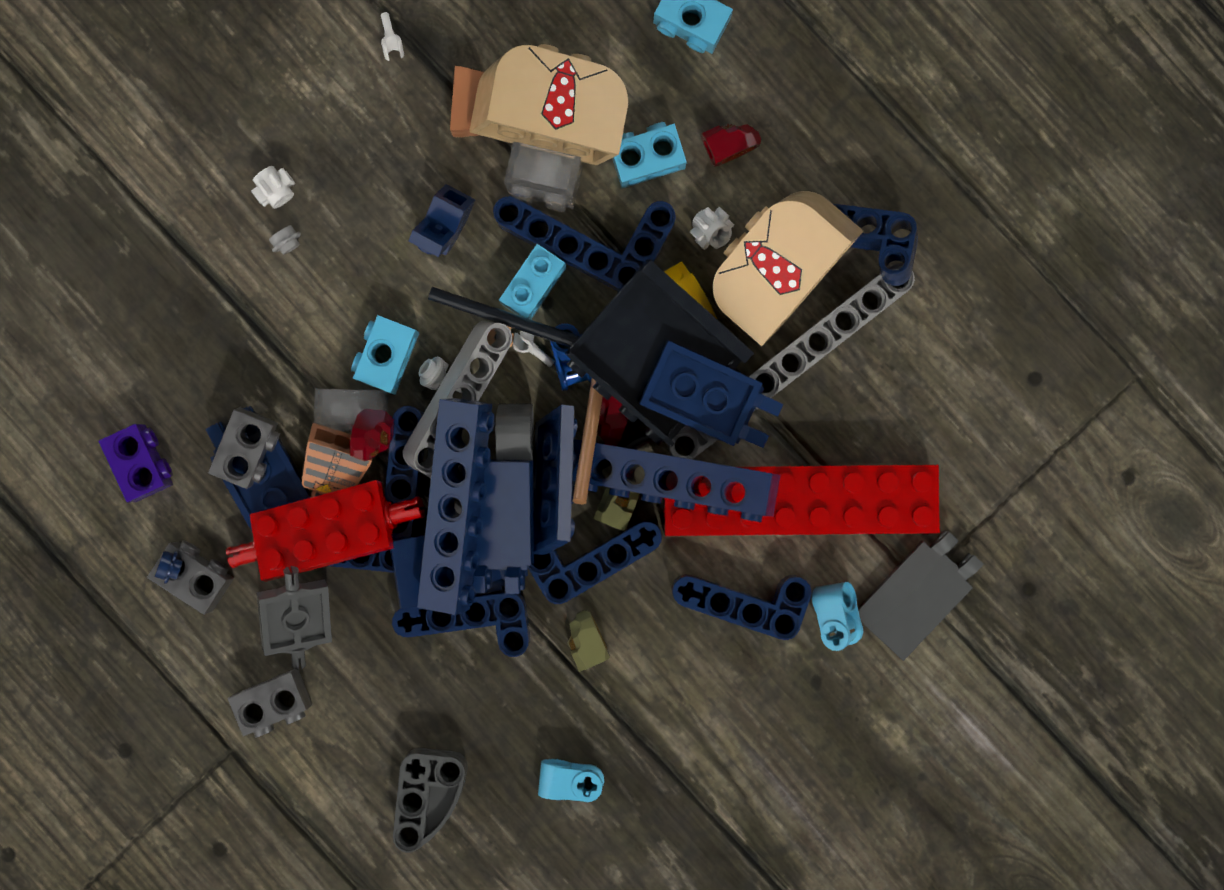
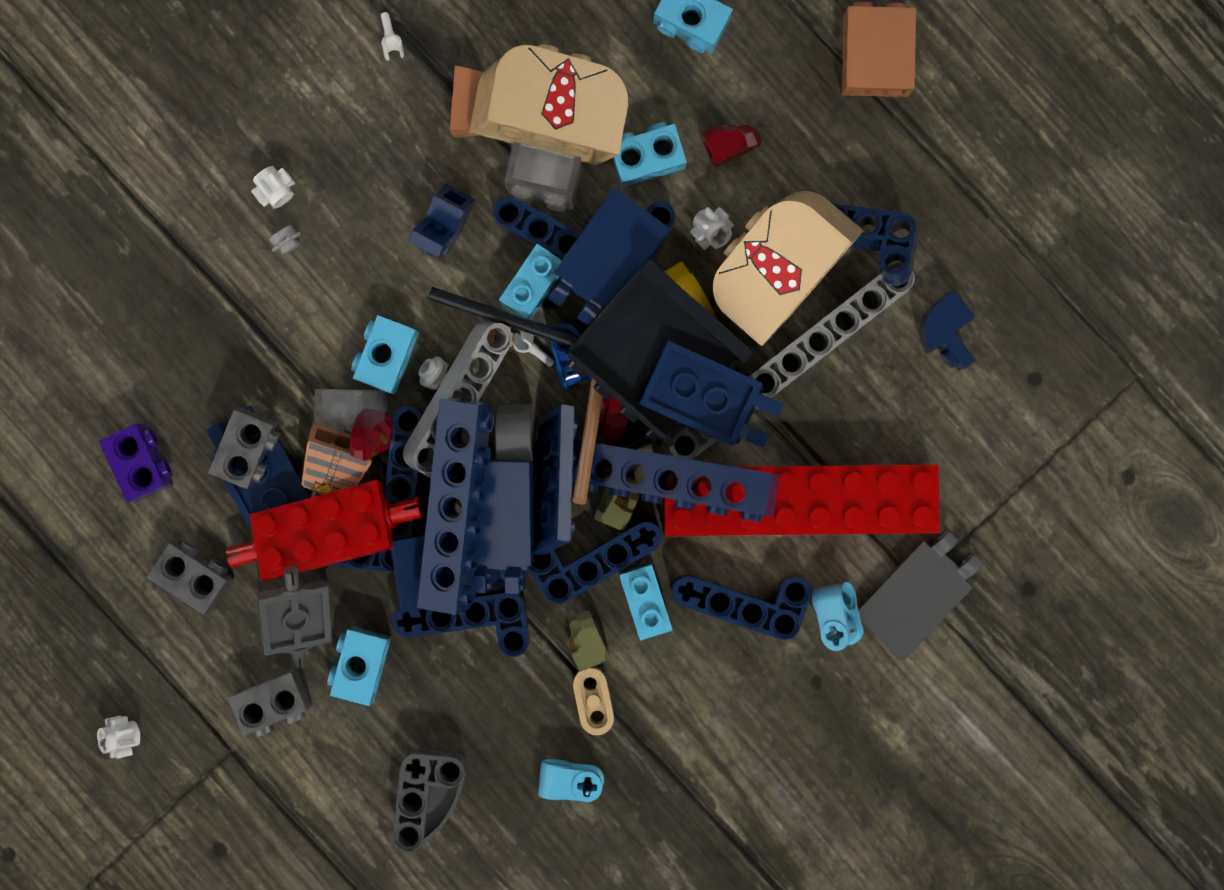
(118, 737): none -> white gear
(168, 566): dark blue plate -> none
(373, 650): none -> medium azure brick
(593, 700): none -> tan plate
(607, 254): none -> dark blue tile
(645, 601): none -> medium azure brick
(878, 50): none -> nougat brick
(939, 330): none -> dark blue brick

